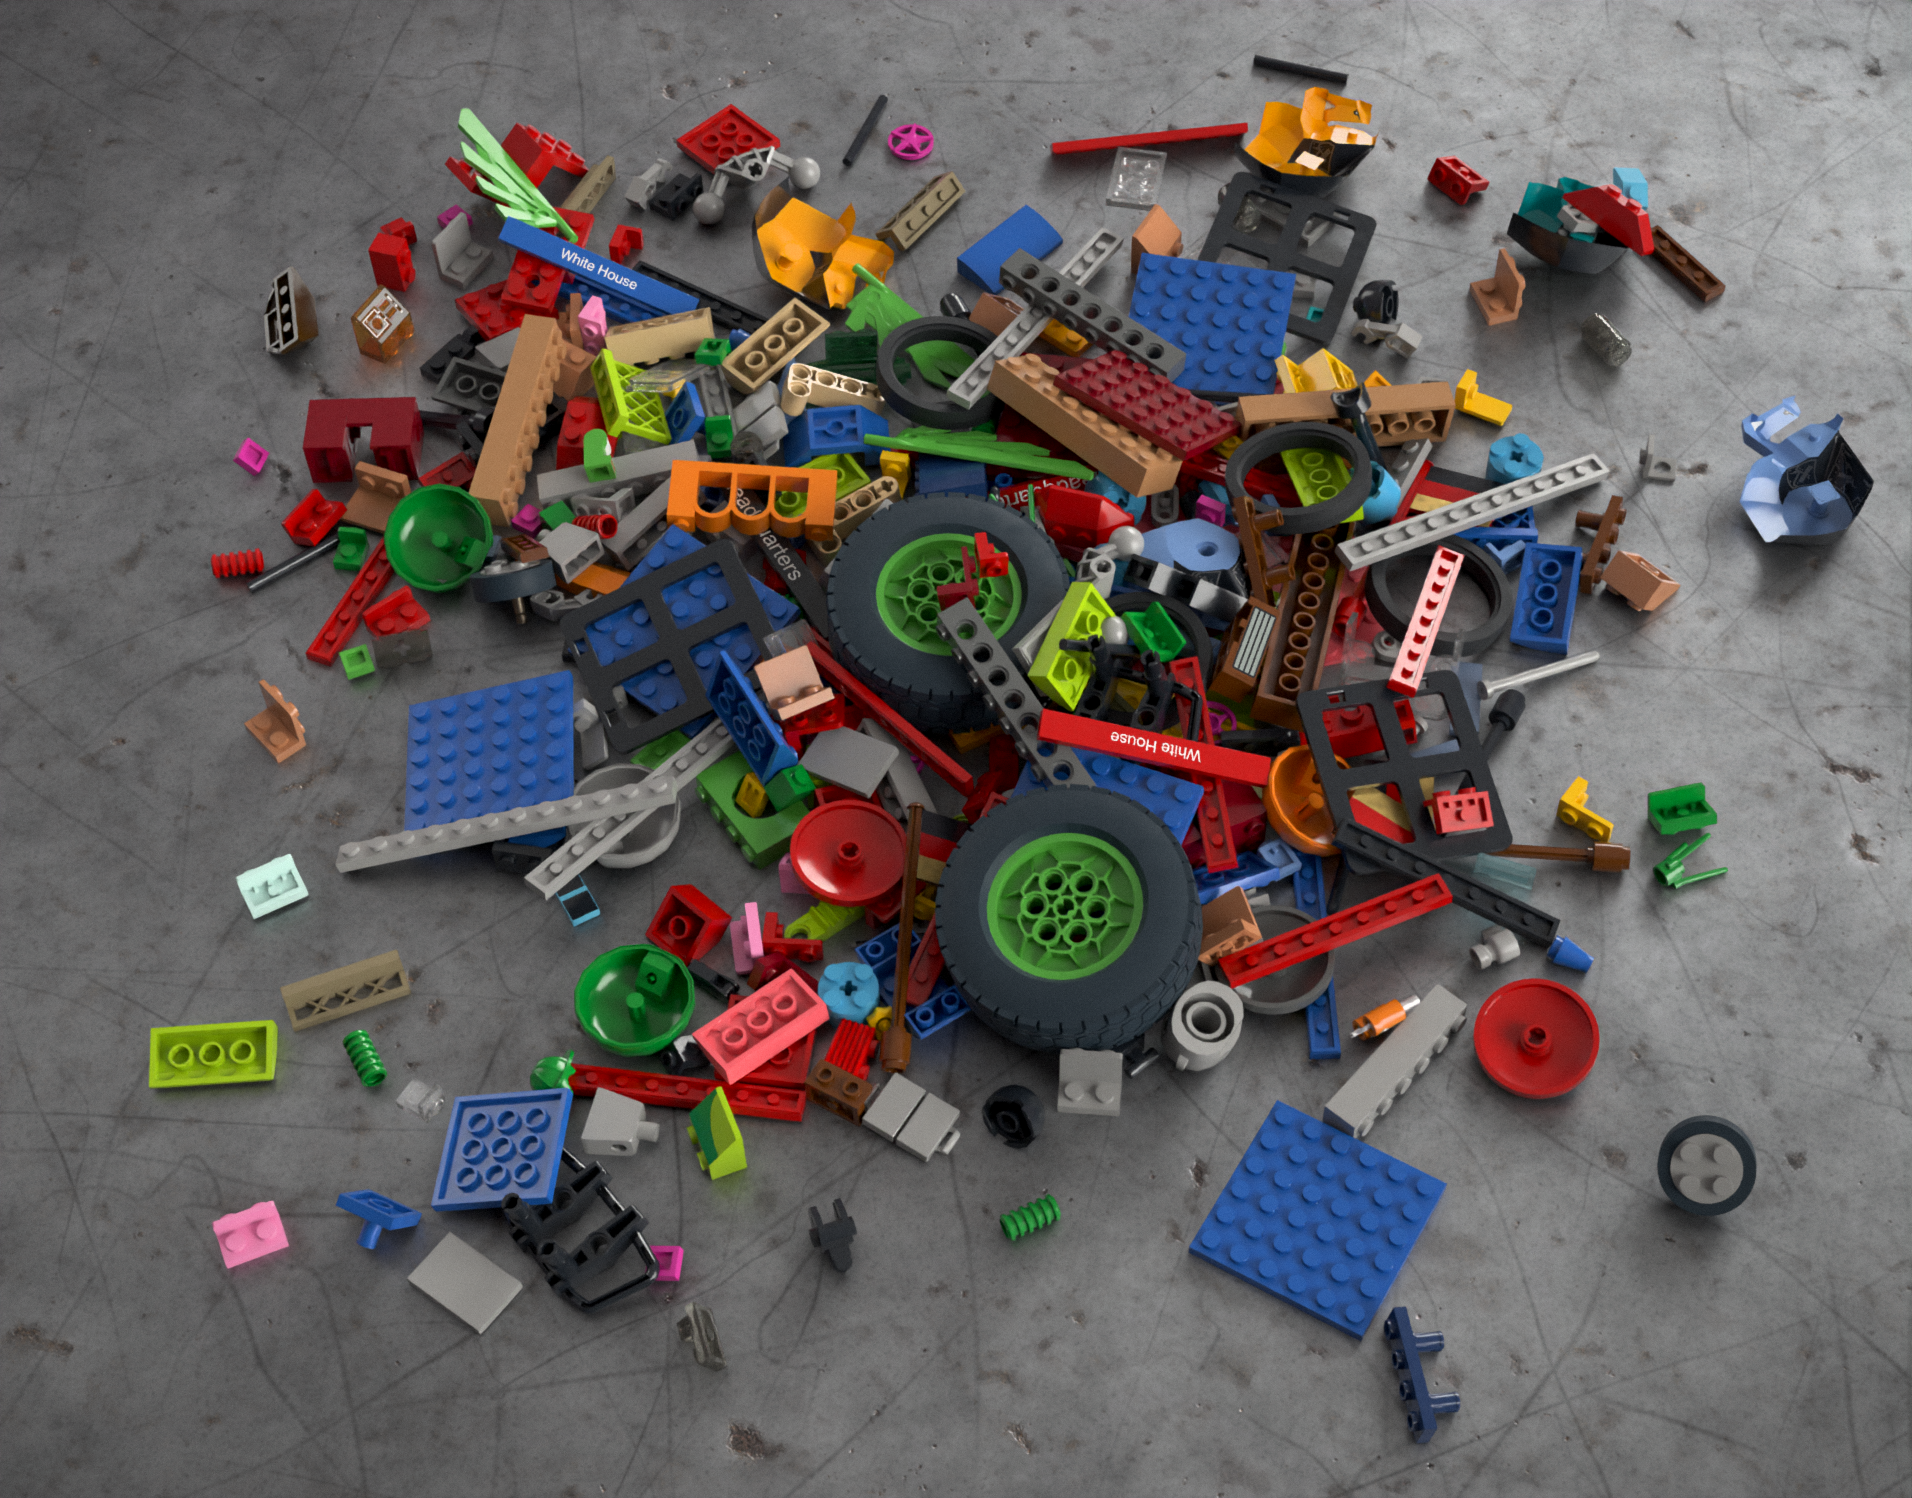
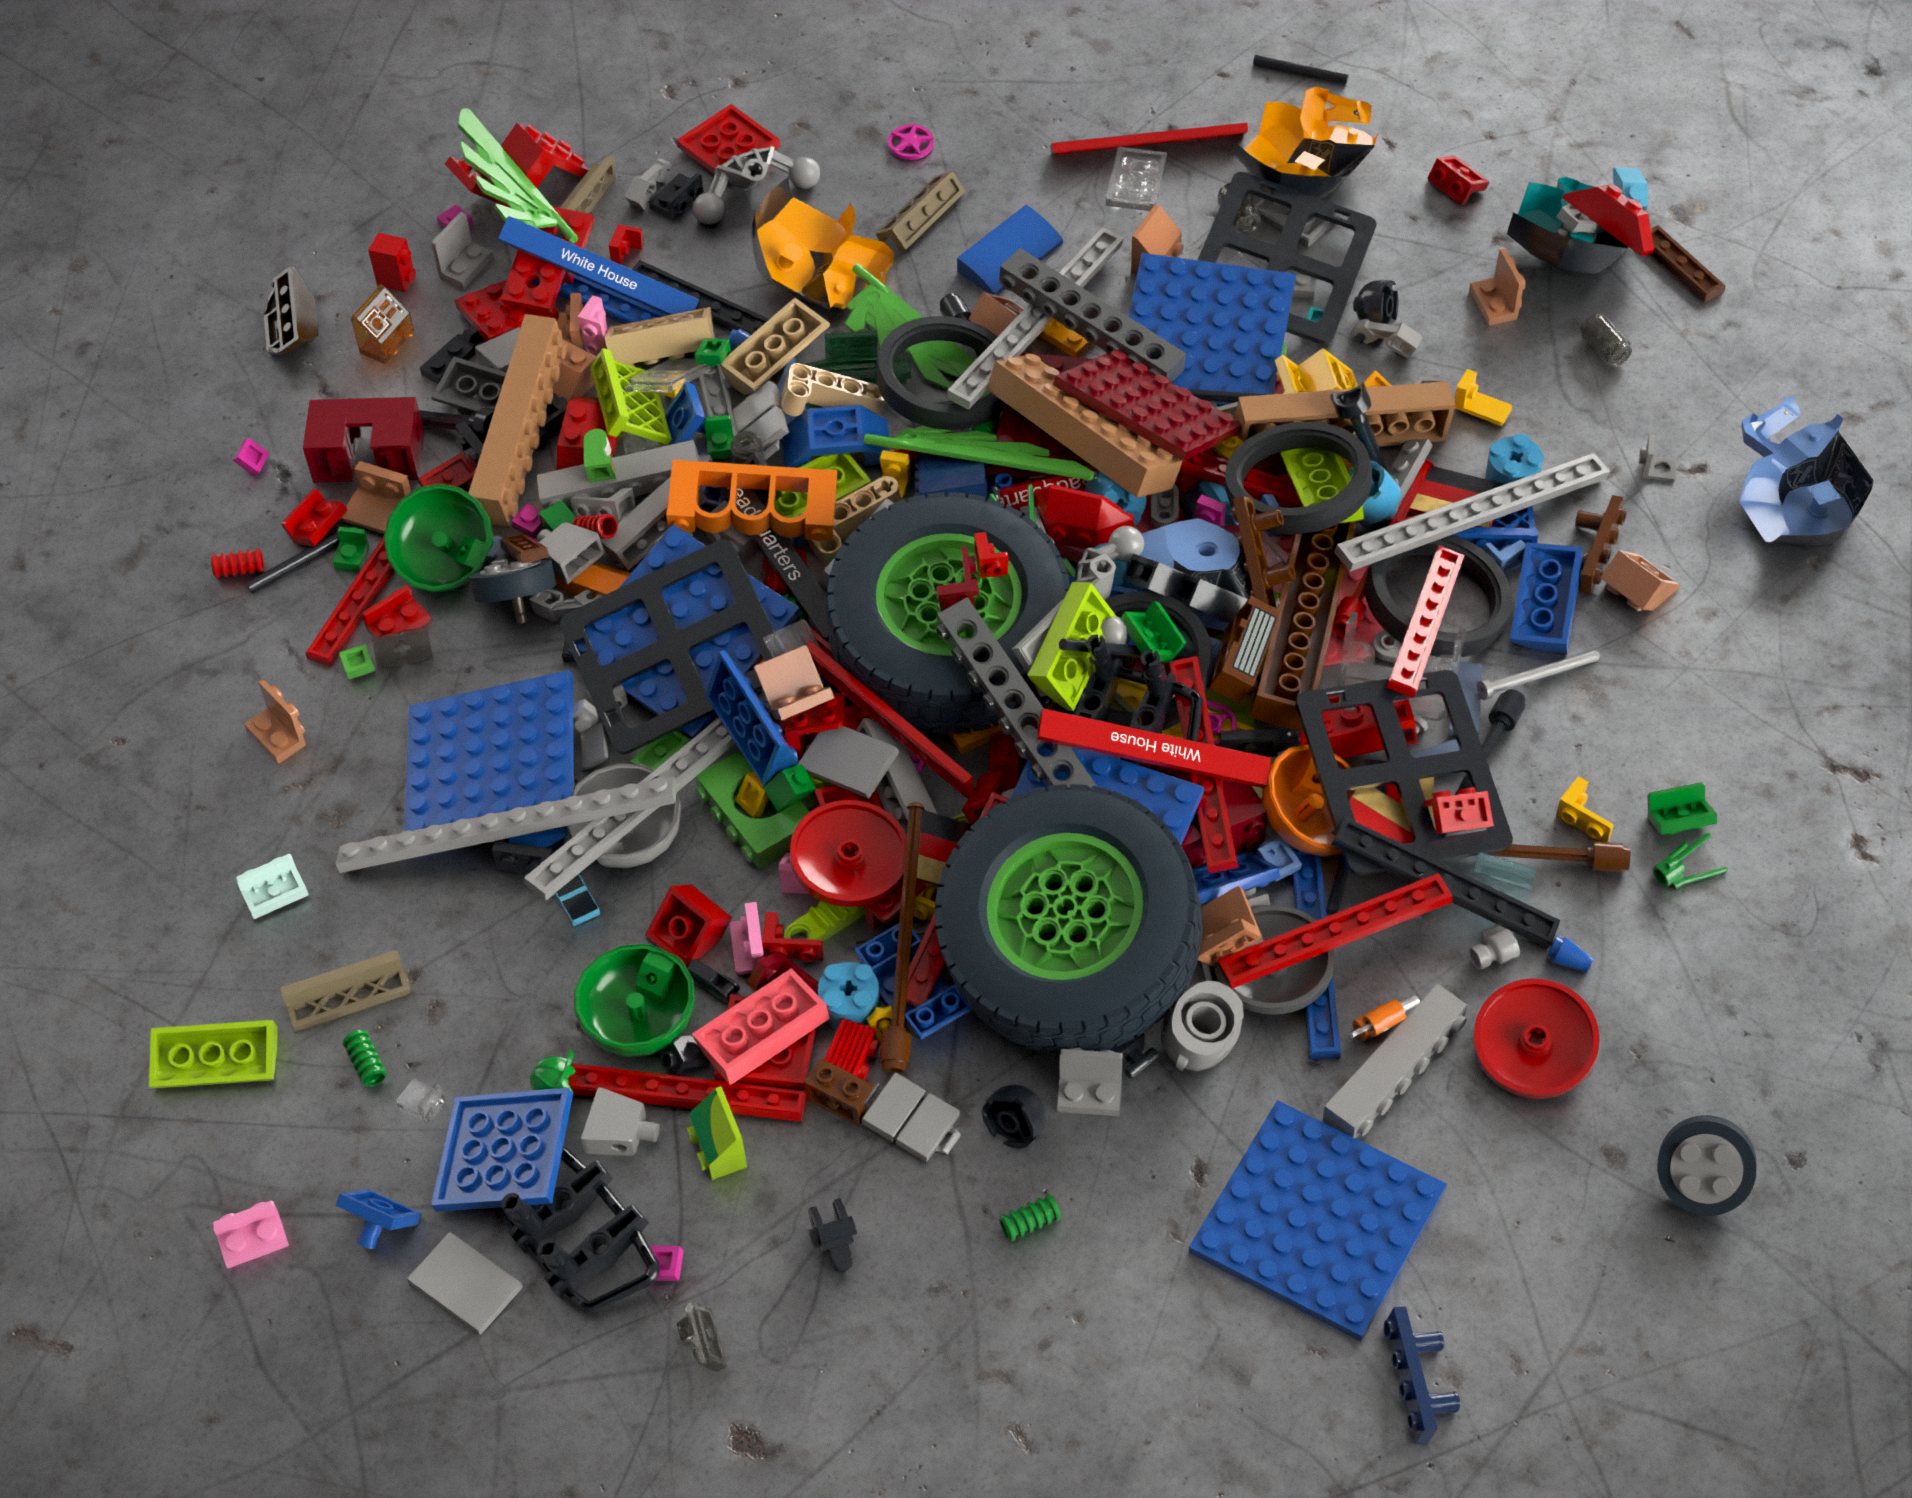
(400, 229): red bracket -> none
(865, 130): black bar -> none

